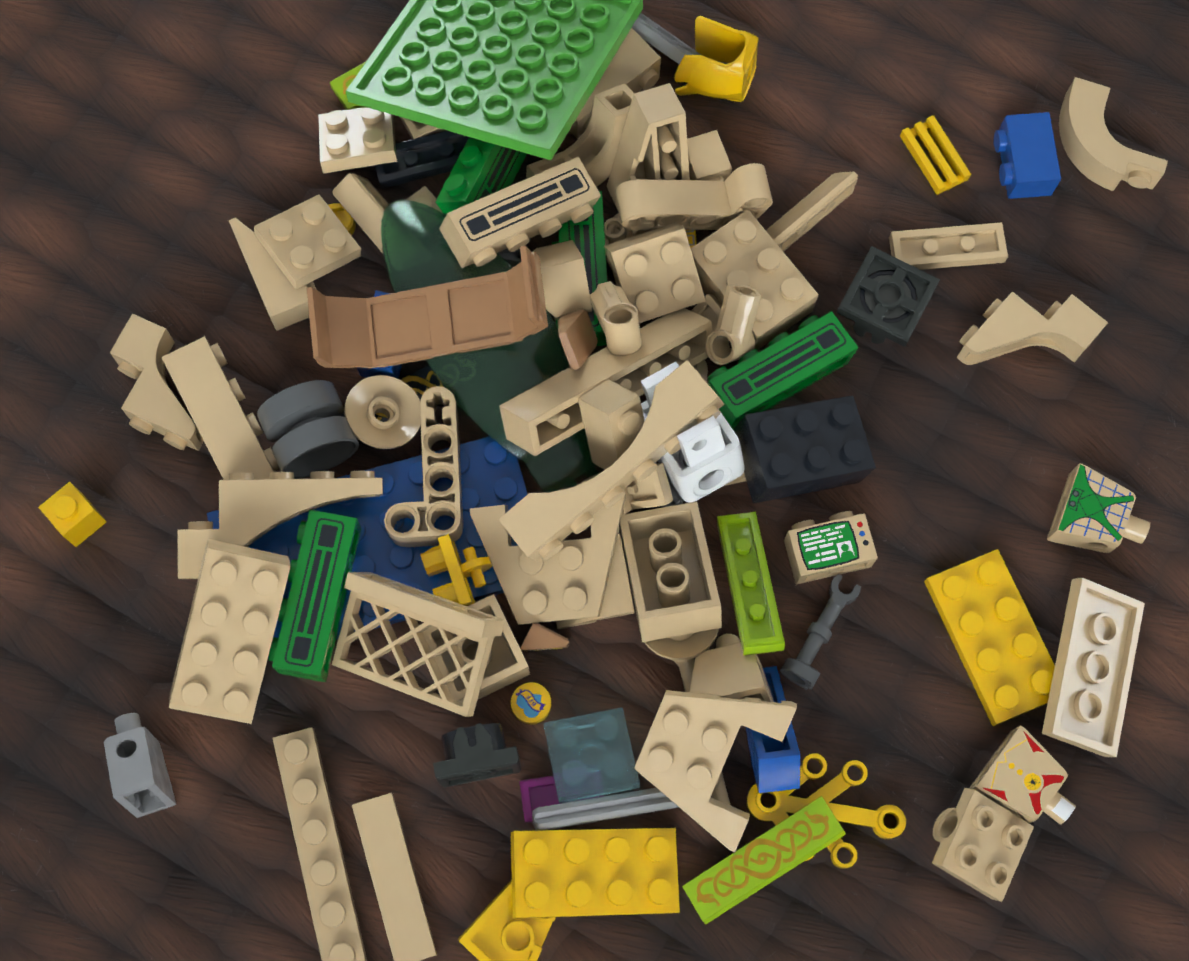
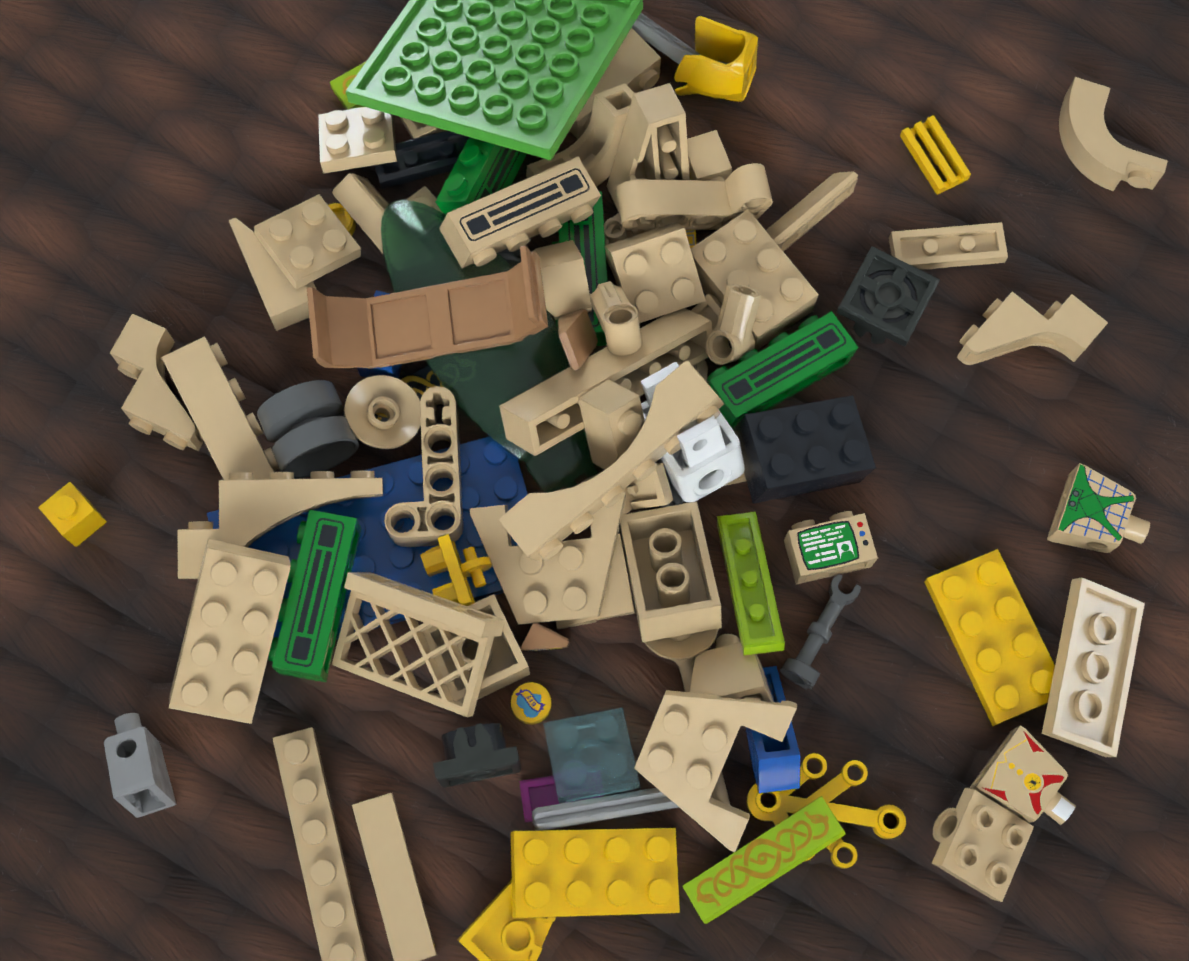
(1027, 155): blue brick -> none

